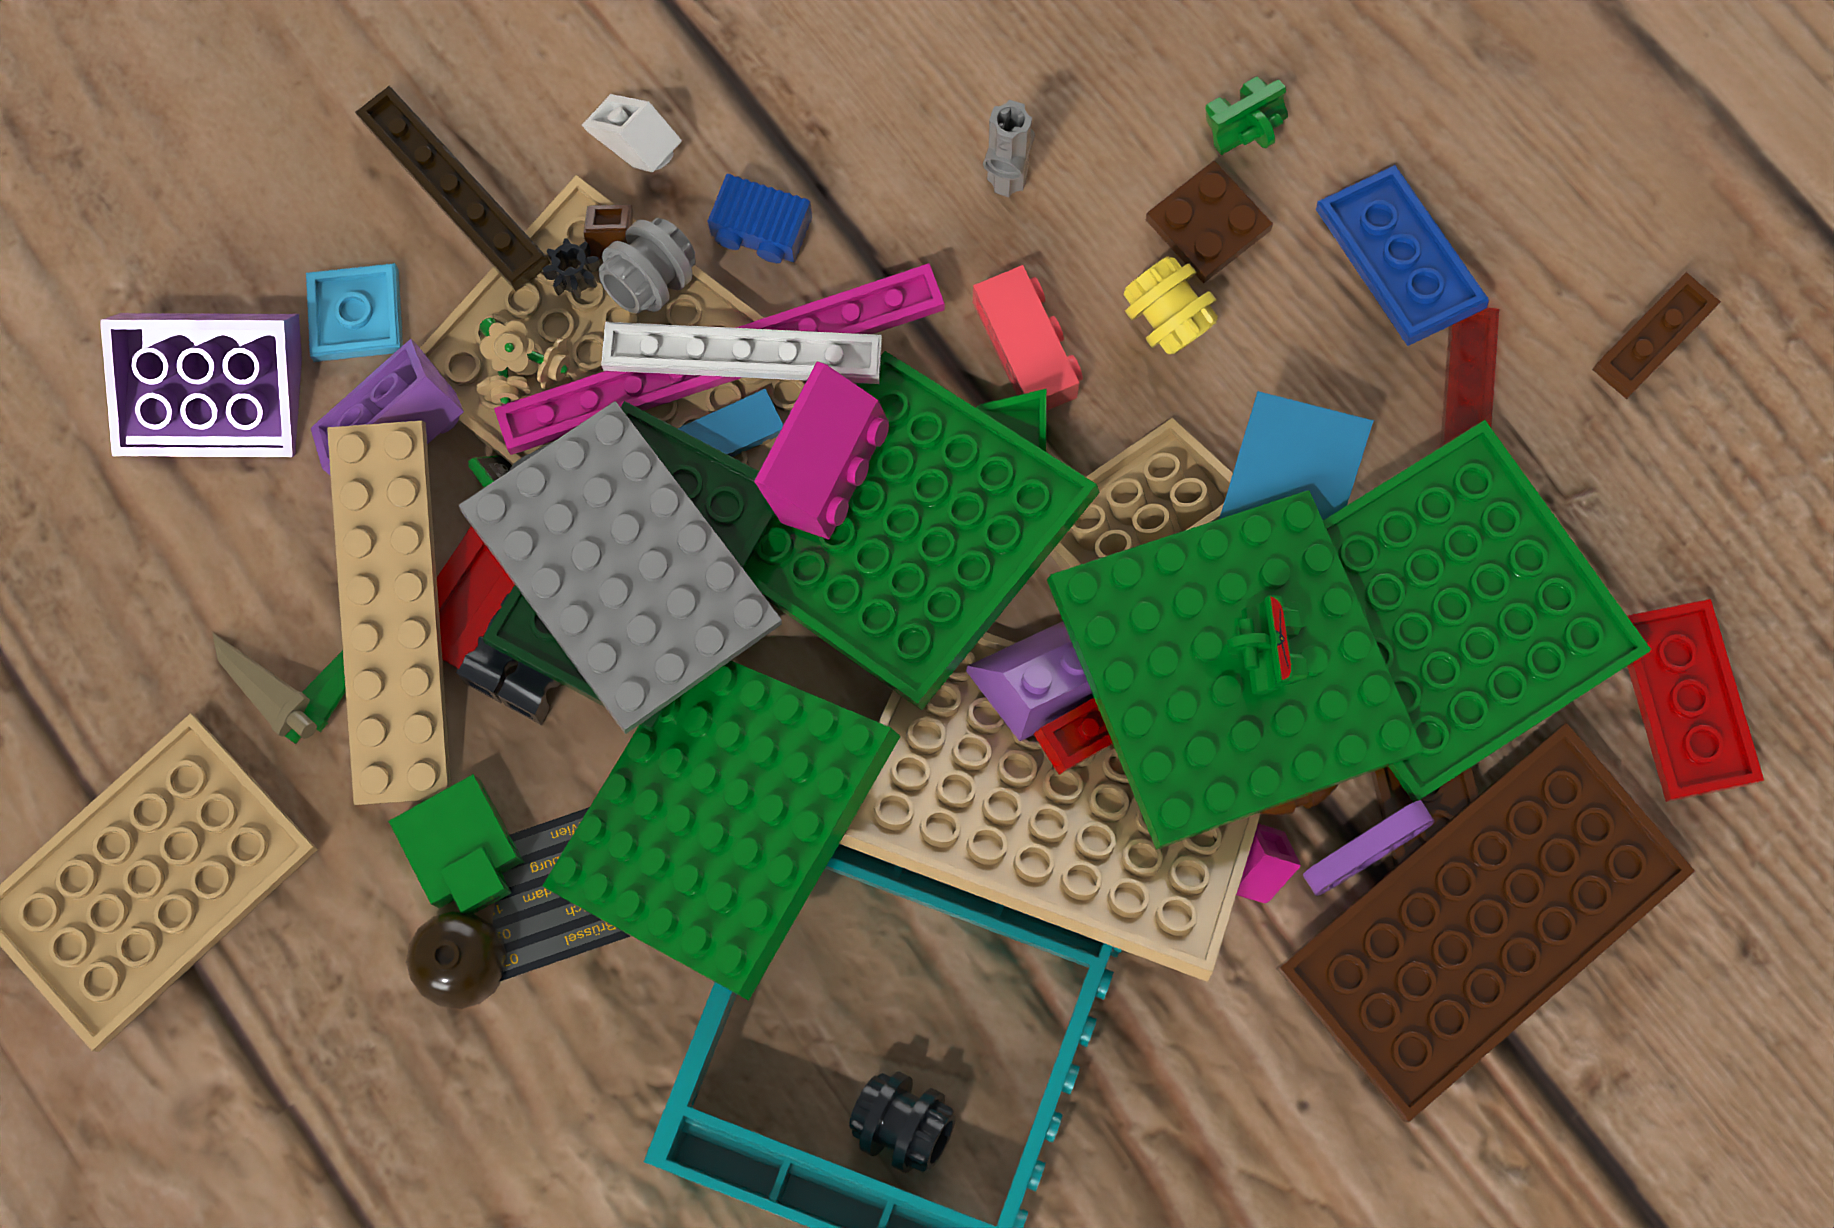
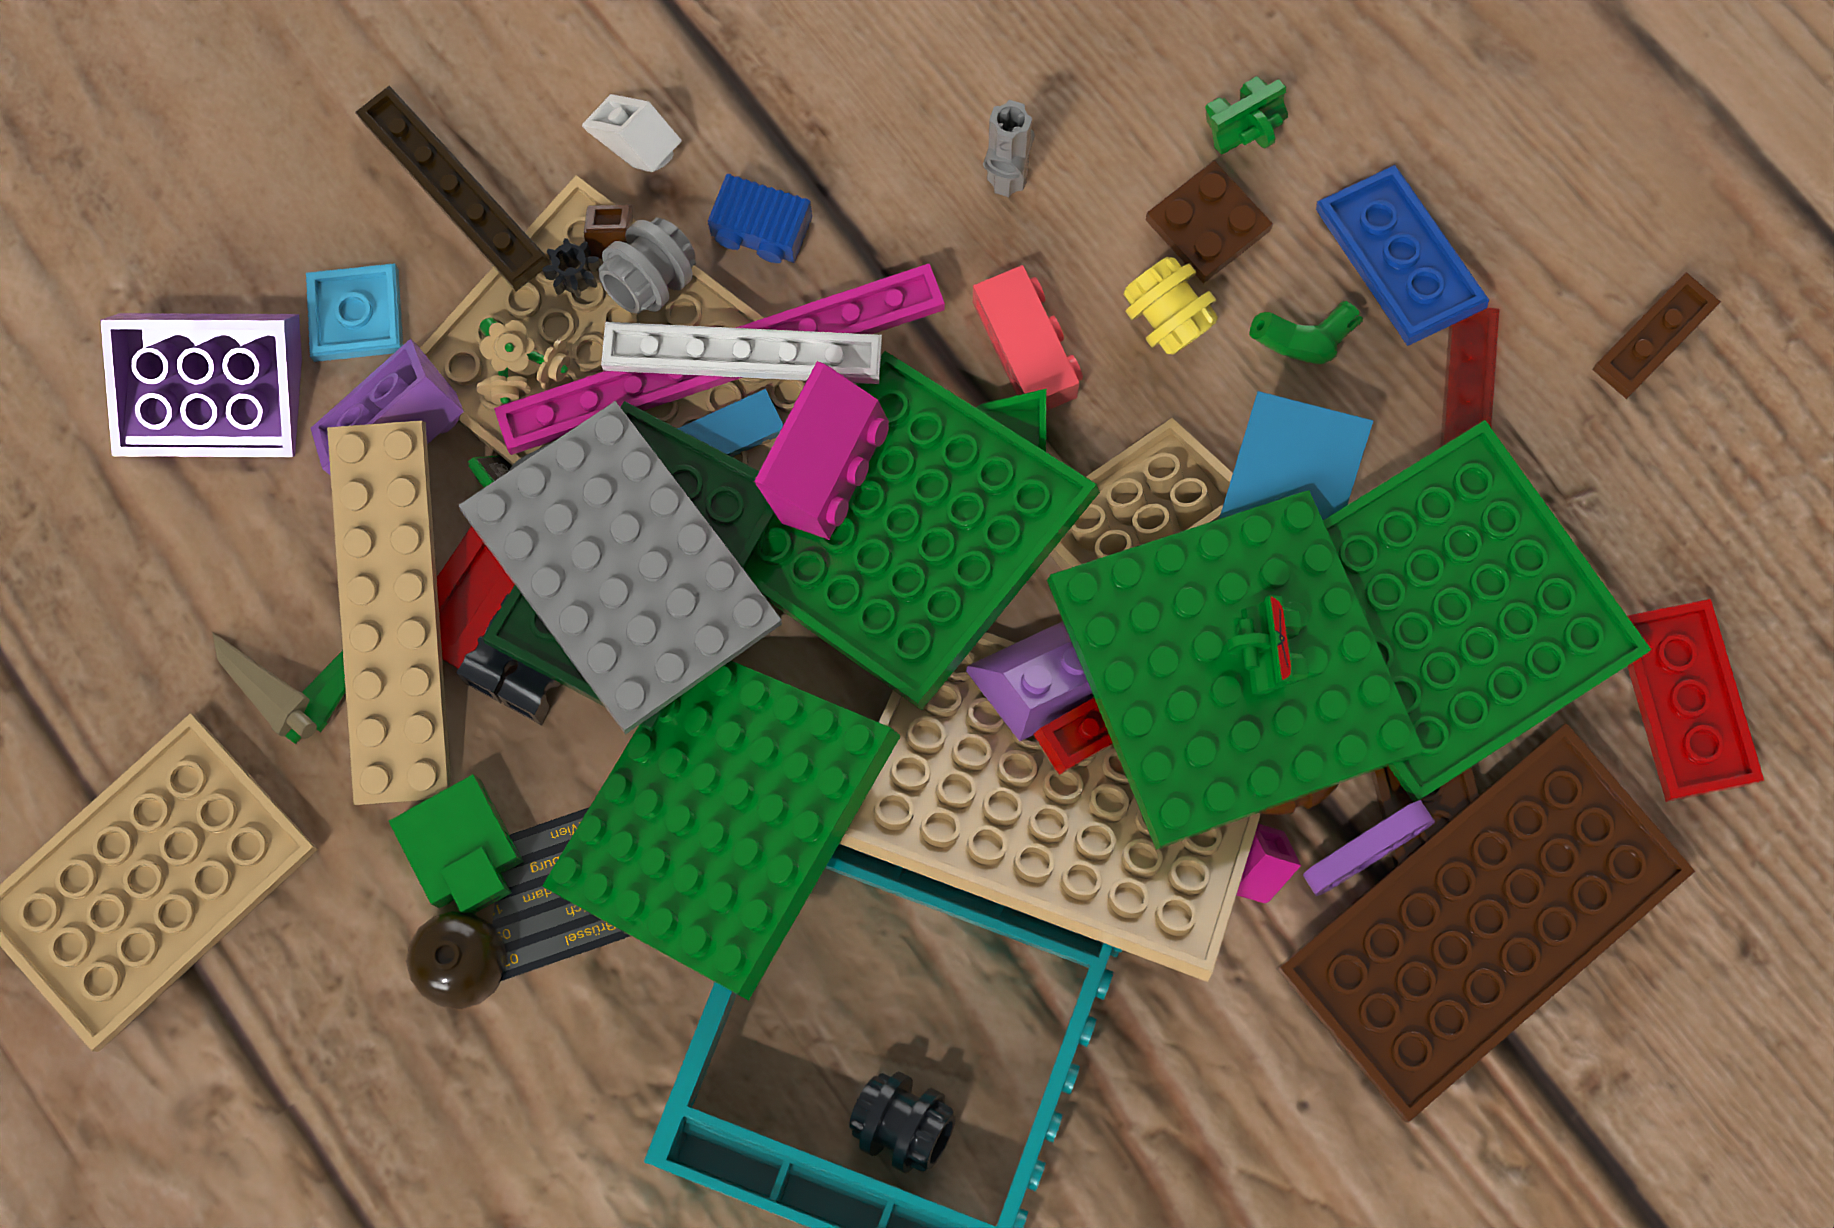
(1306, 342): none -> green arm

